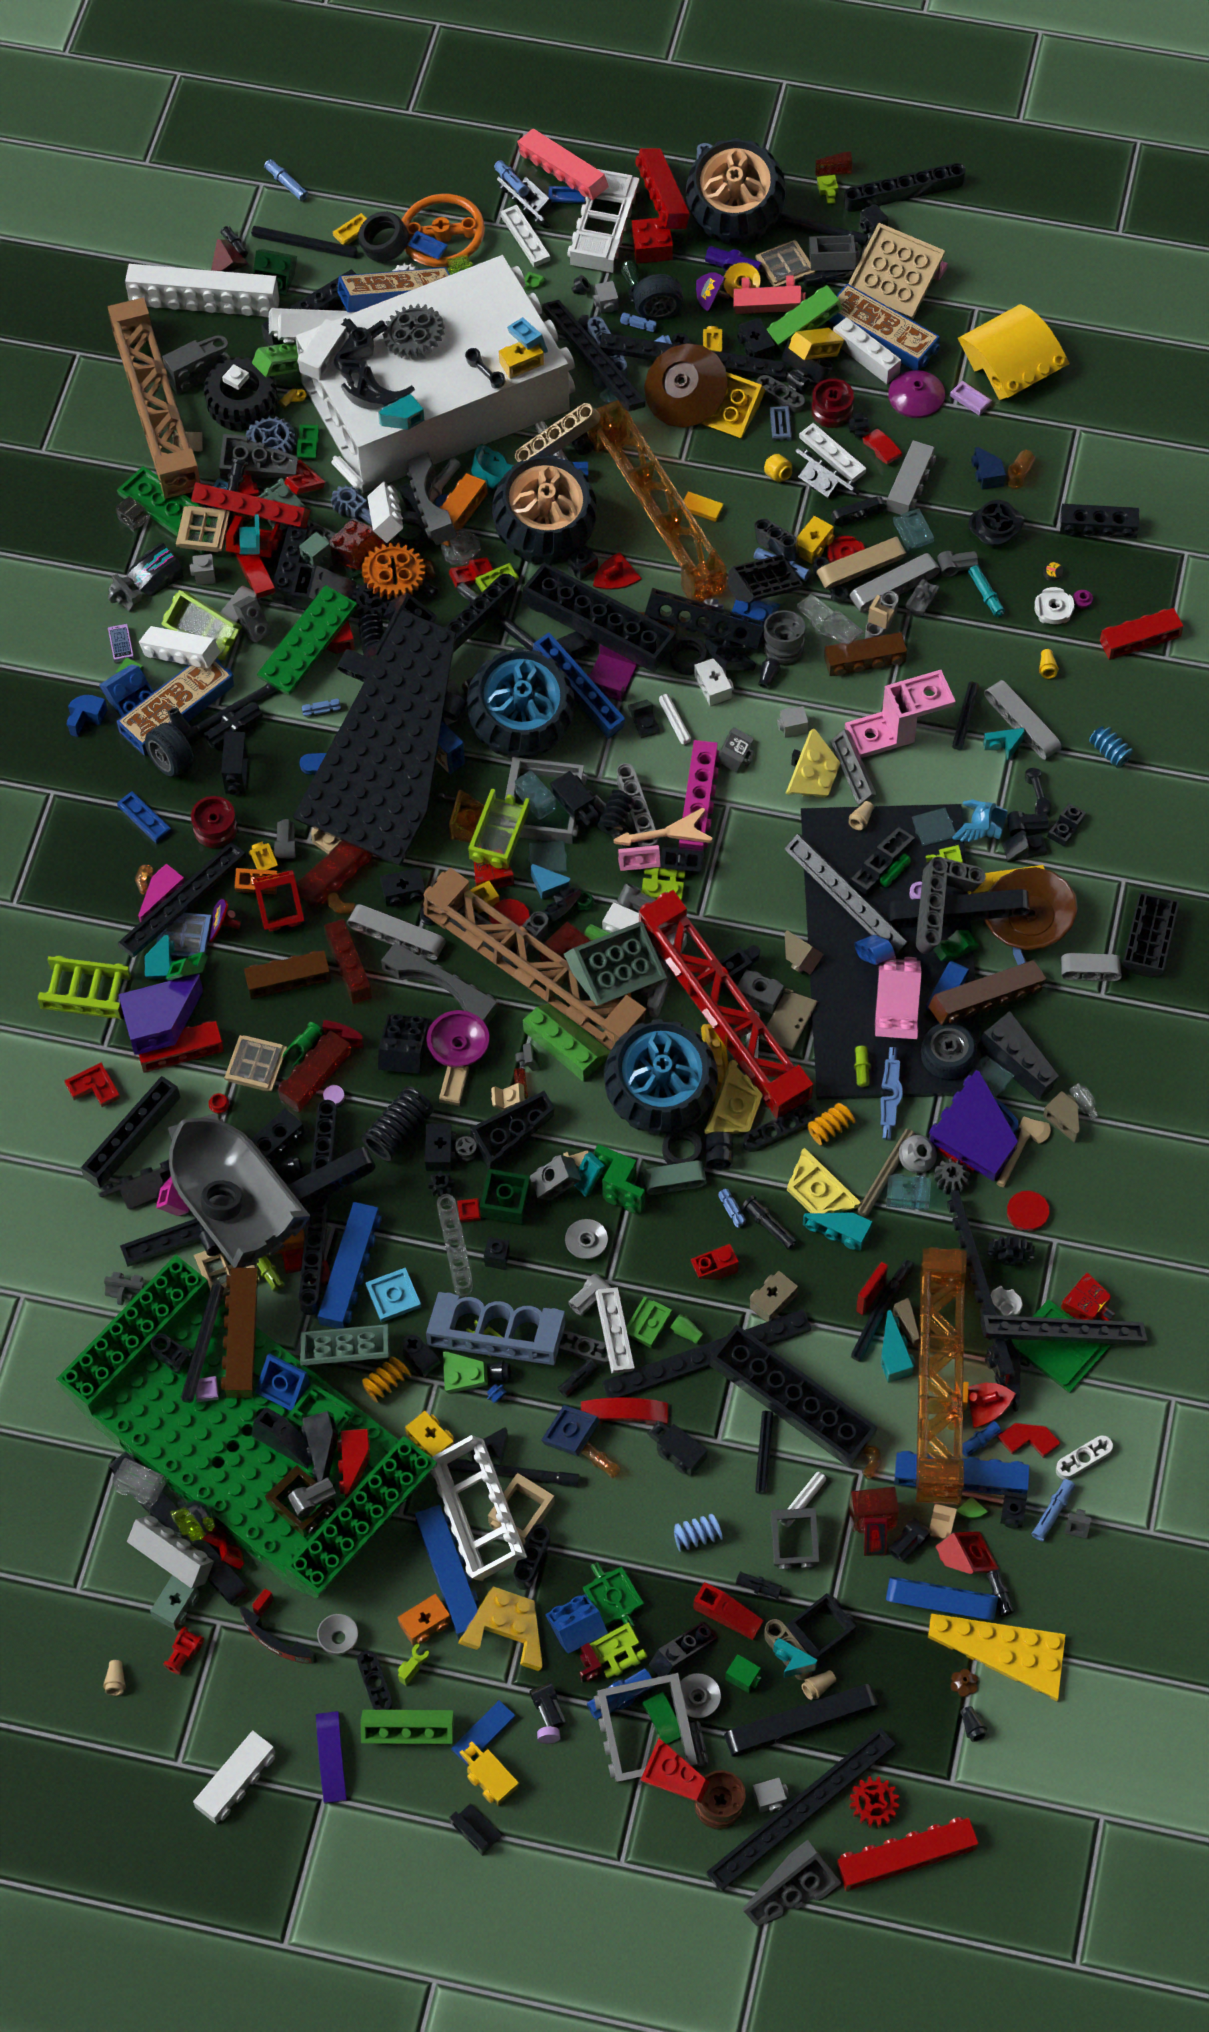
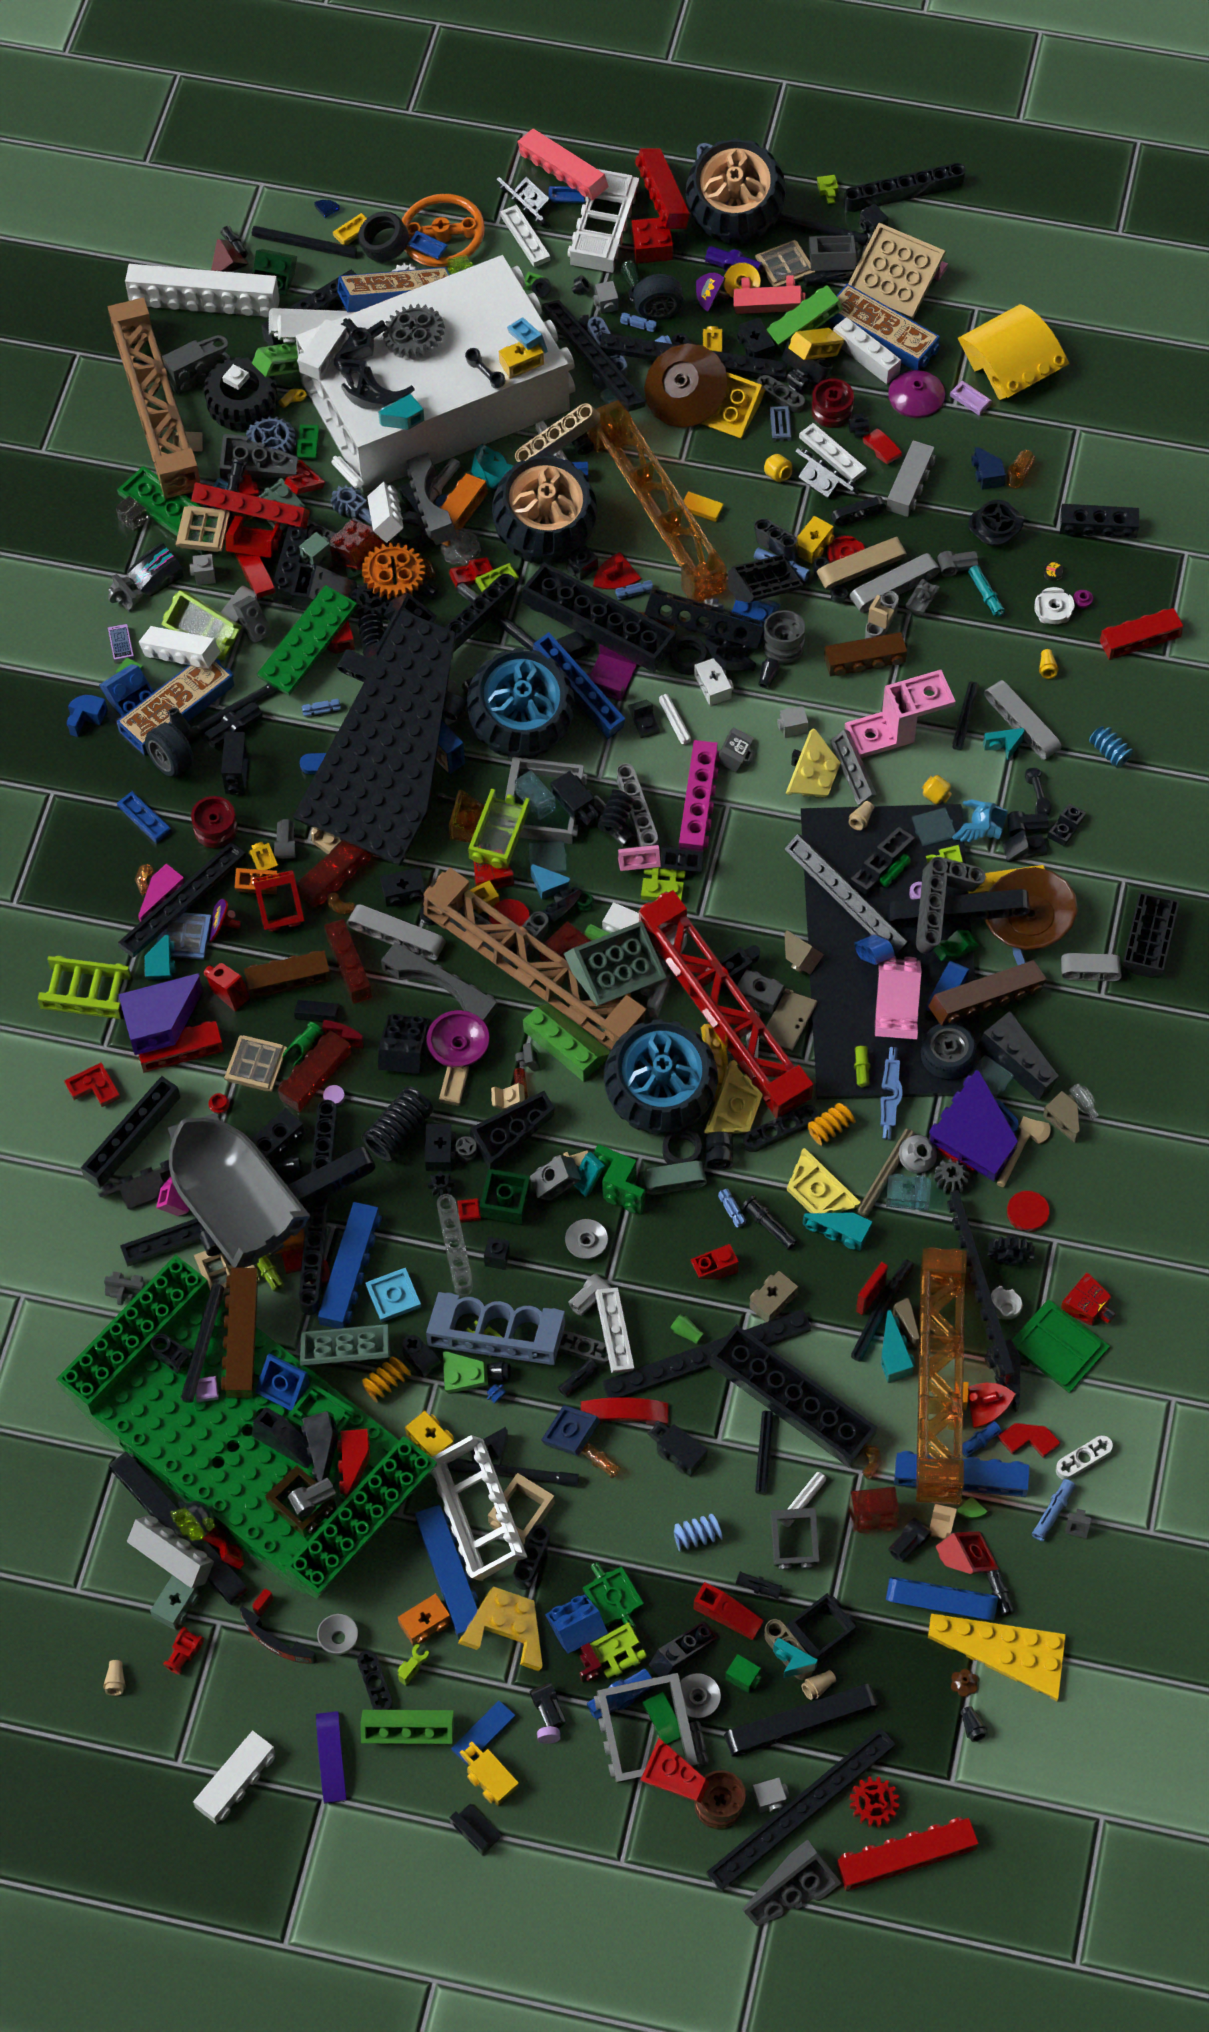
(138, 1481): clear brick -> none
(187, 967): green slope -> none
(225, 1188): black tyre -> none
(227, 985): none -> red torso
(250, 538): teal panel -> none
(281, 175): medium blue pin -> none
(316, 1011): none -> black slope
(326, 207): none -> clear blue tile
(508, 175): medium blue pin -> none
(541, 287): none -> black tile
(633, 590): none -> medium blue axle
(633, 897): dark grey piece -> none
(648, 1322): bright green plate -> none
(681, 829): light nougat piece -> none
(828, 622): clear slope -> none
(838, 164): clear red slope -> none
(875, 1536): slope -> none
(913, 529): clear light blue plate -> none
(937, 789): none -> yellow head
(1013, 1501): black brick -> none
(1063, 1330): black plate -> none

